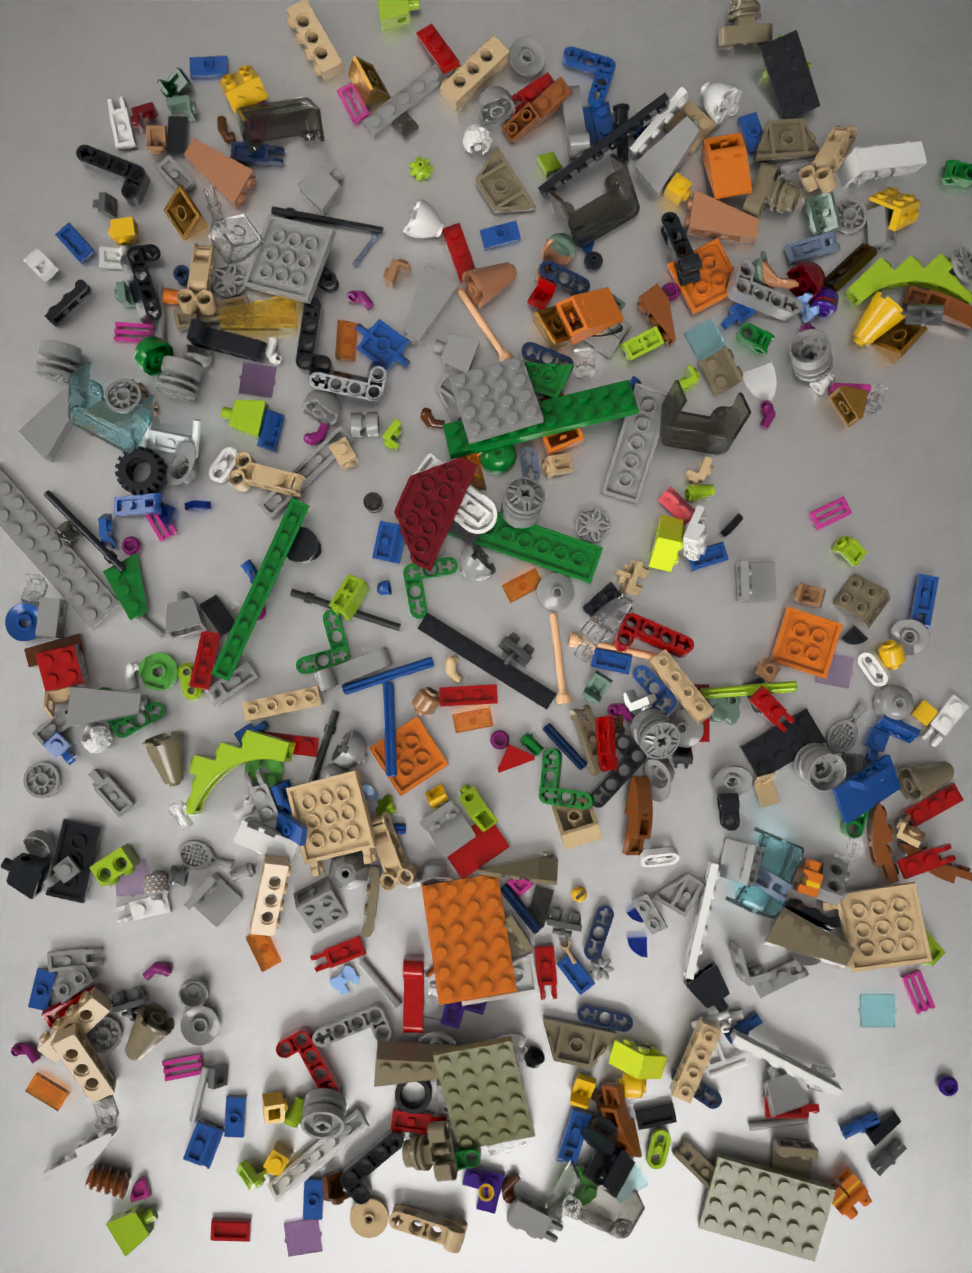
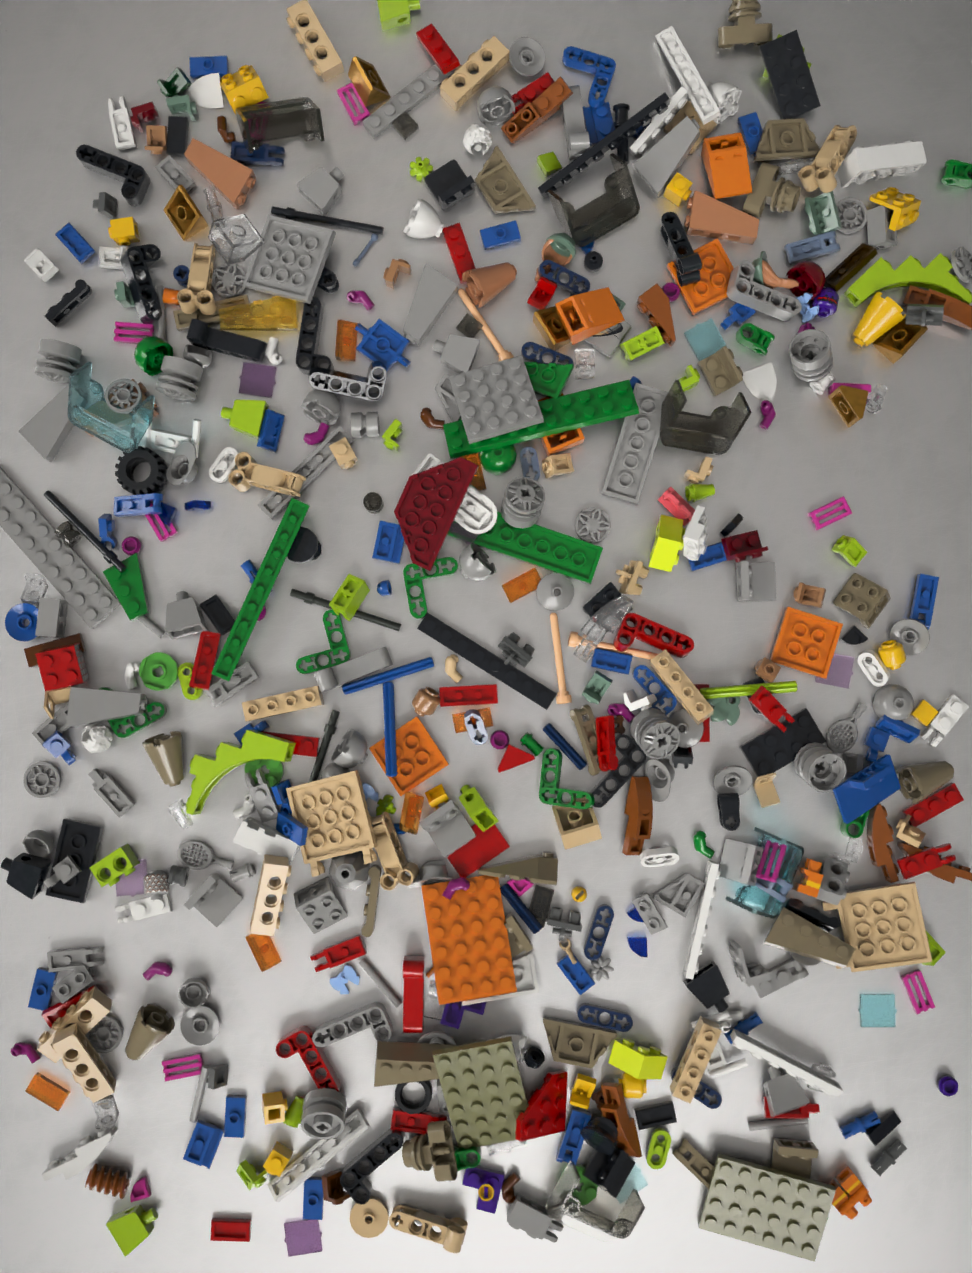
(120, 1003): dark grey hips -> none
(206, 92): none -> white sticker
(411, 812): none -> clear orange slope
(449, 184): none -> black bracket
(456, 884): none -> magenta arm
(469, 326): none -> clear smoke plate
(478, 726): none -> beam
(546, 969): red hinge -> none
(546, 1109): none -> red plate
(688, 75): none -> white plate
(700, 844): none -> green arm
(743, 545): none -> dark red bracket
(775, 846): none -> dark pink tile

